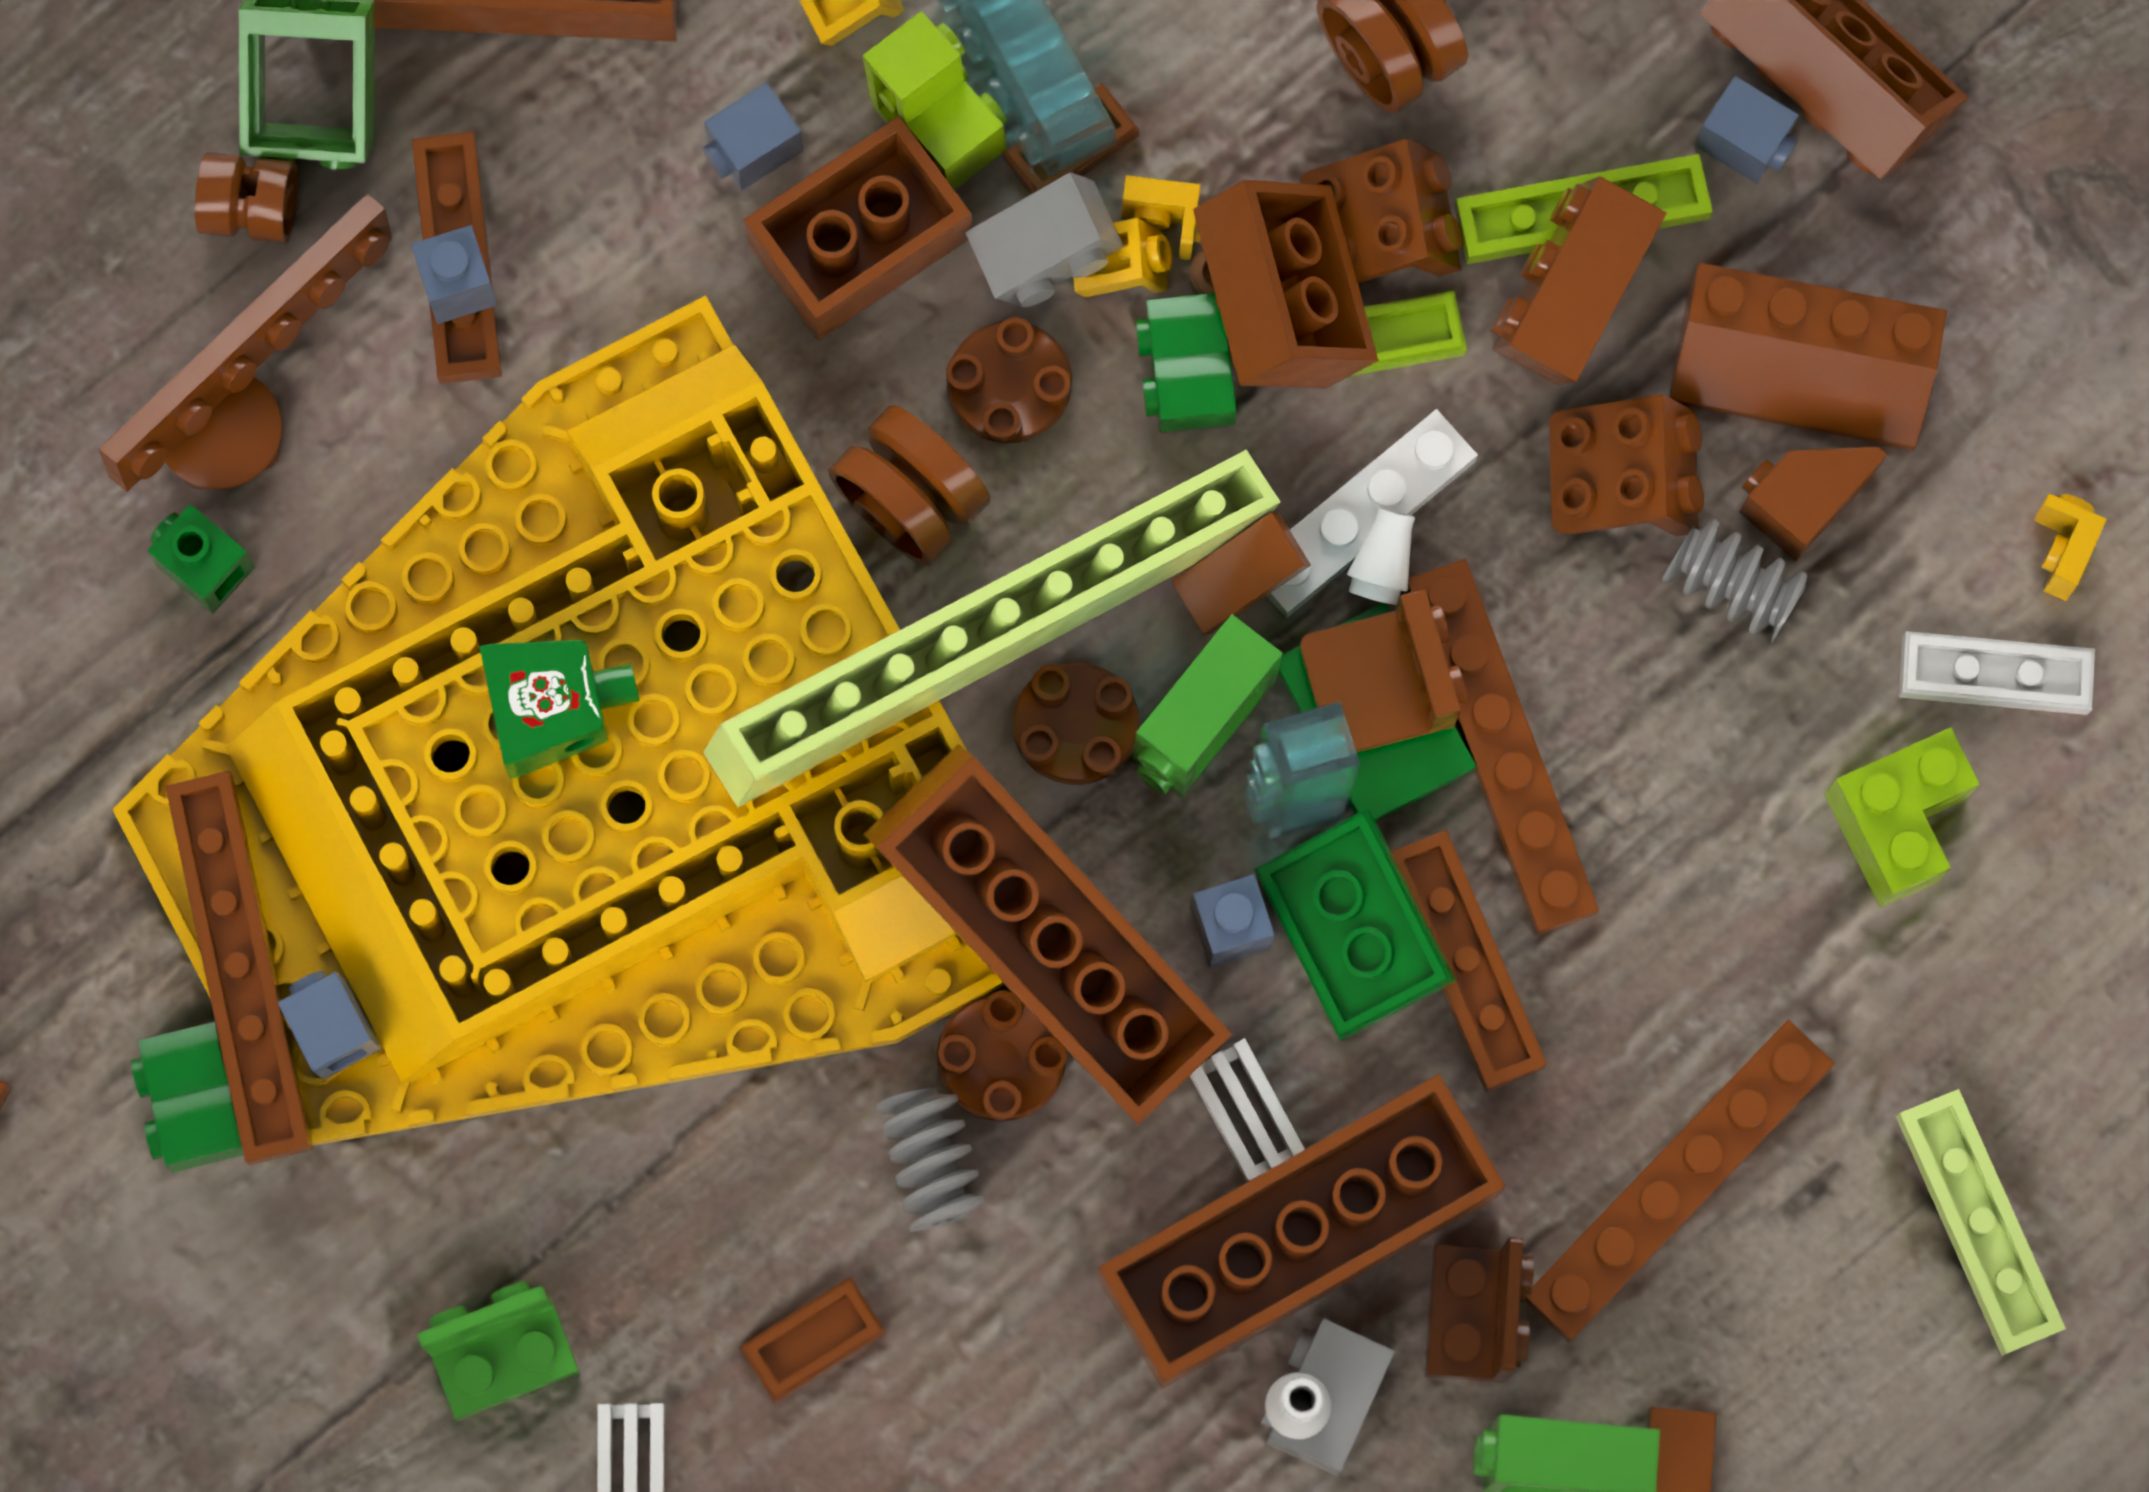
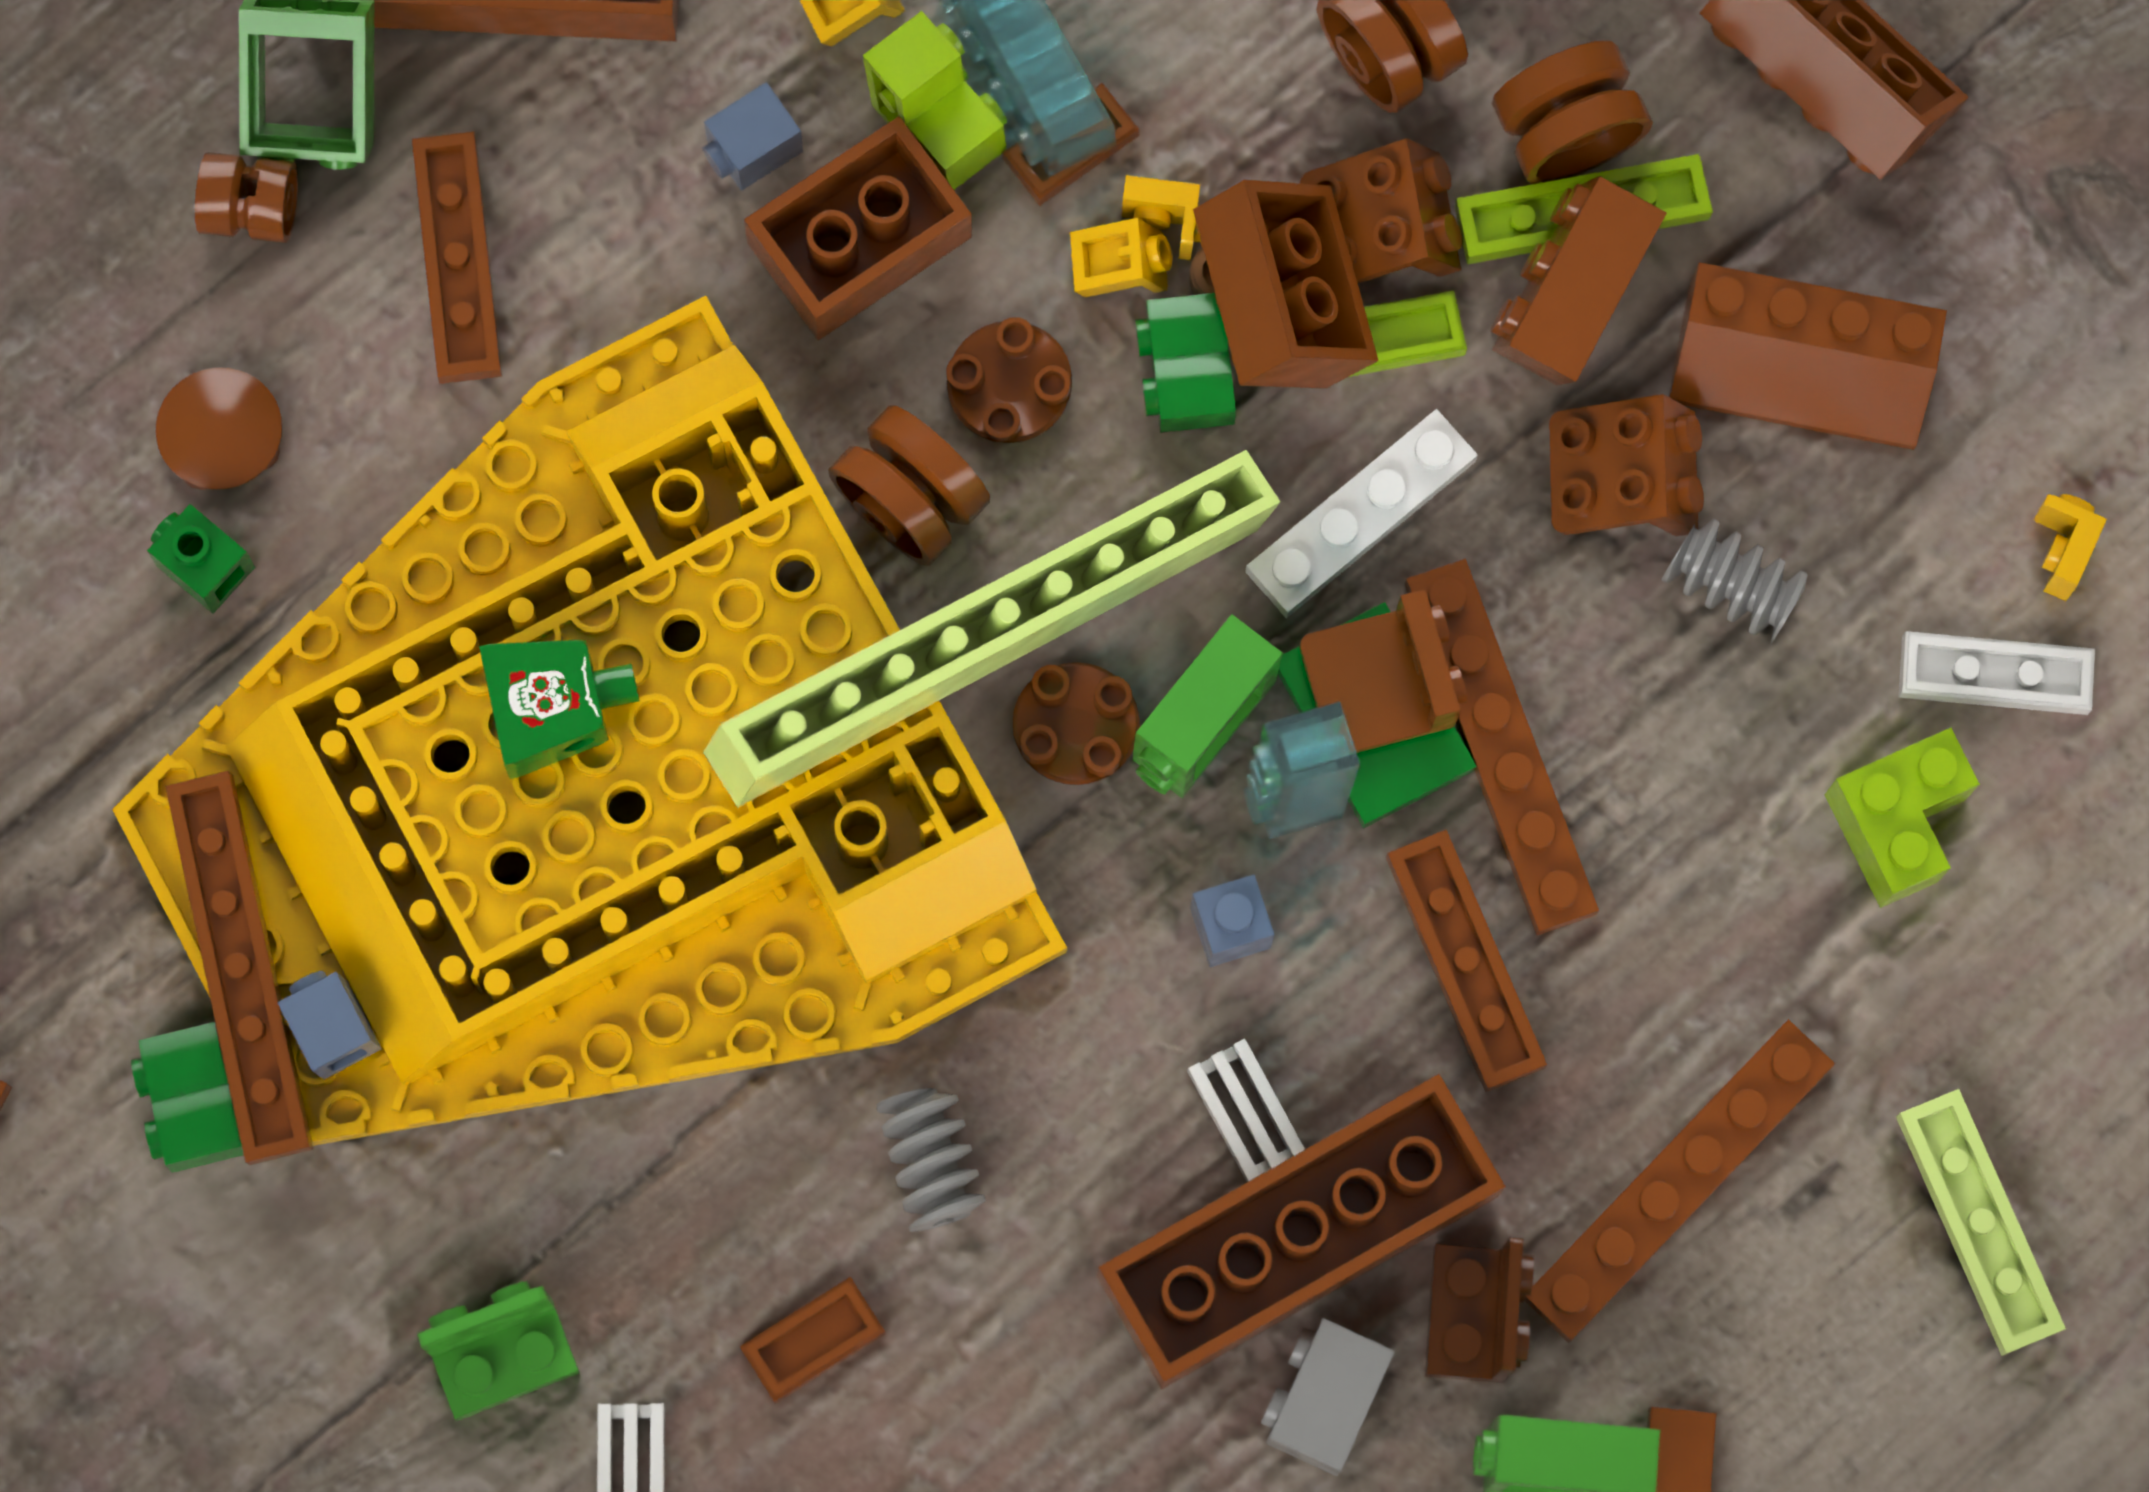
(235, 354): dark orange plate -> none
(454, 274): sand blue brick -> none
(999, 1058): dark orange dish -> none
(1045, 241): light grey brick -> none
(1048, 933): dark orange brick -> none
(1241, 572): dark orange tile -> none
(1288, 1420): white cone -> none
(1355, 925): green tile -> none
(1384, 558): white cone -> none
(1572, 112): none -> dark orange wheel
(1748, 131): sand blue brick -> none
(1806, 492): dark orange slope -> none

